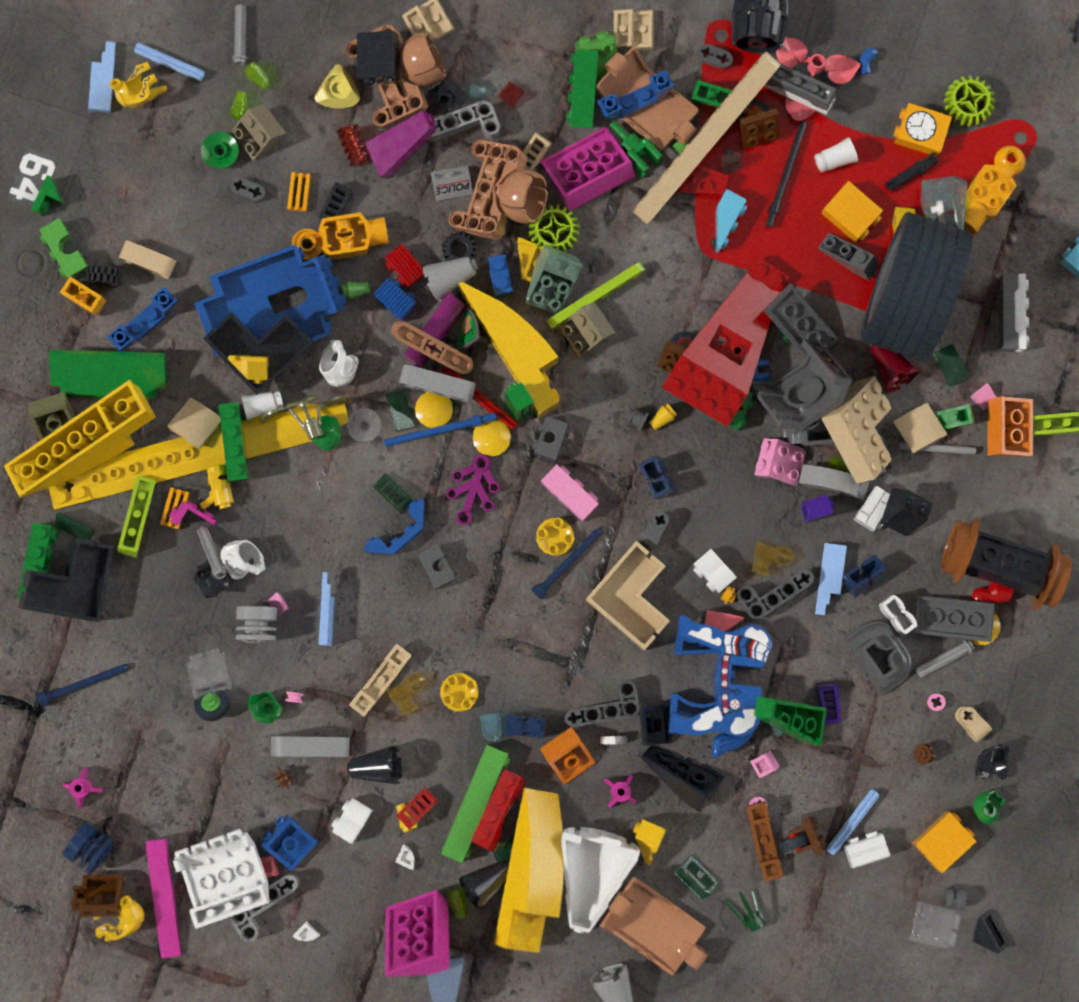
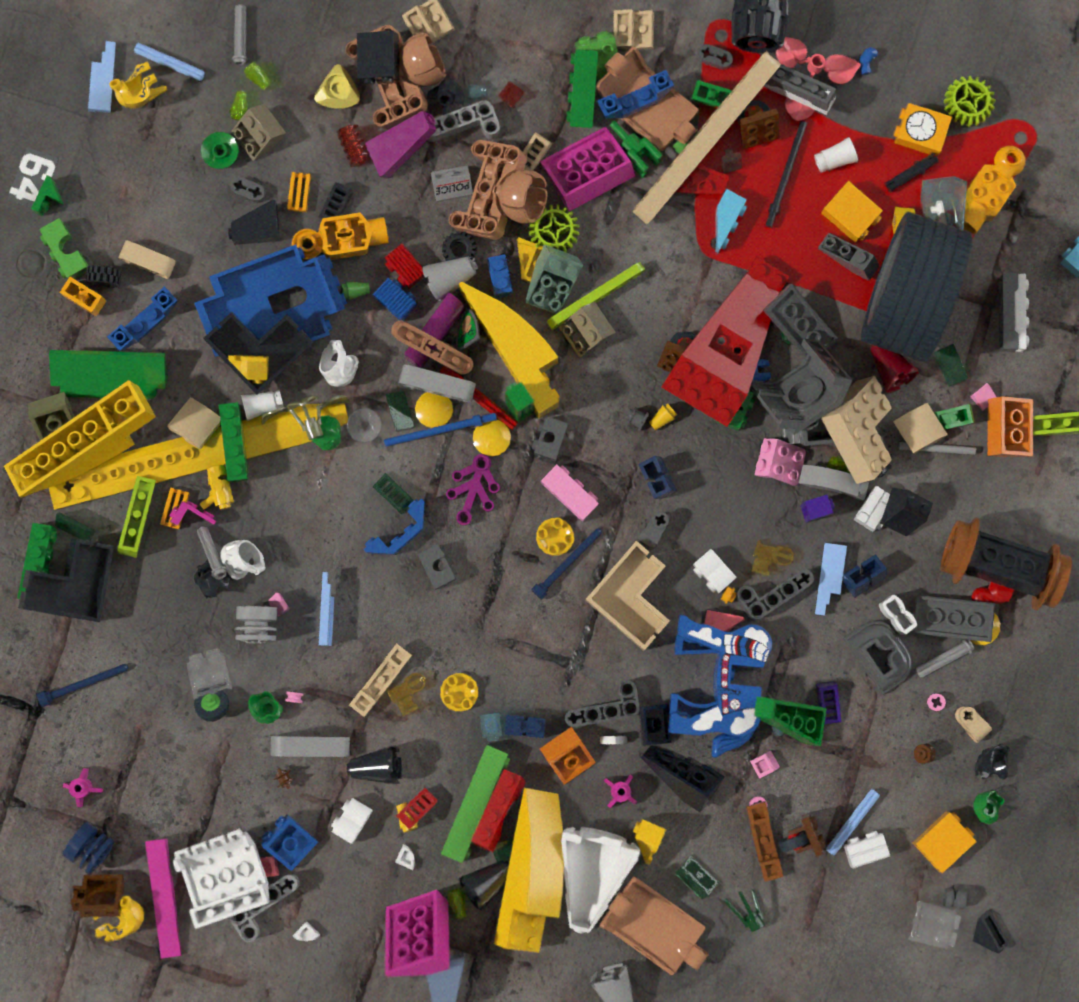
(256, 226): none -> black slope

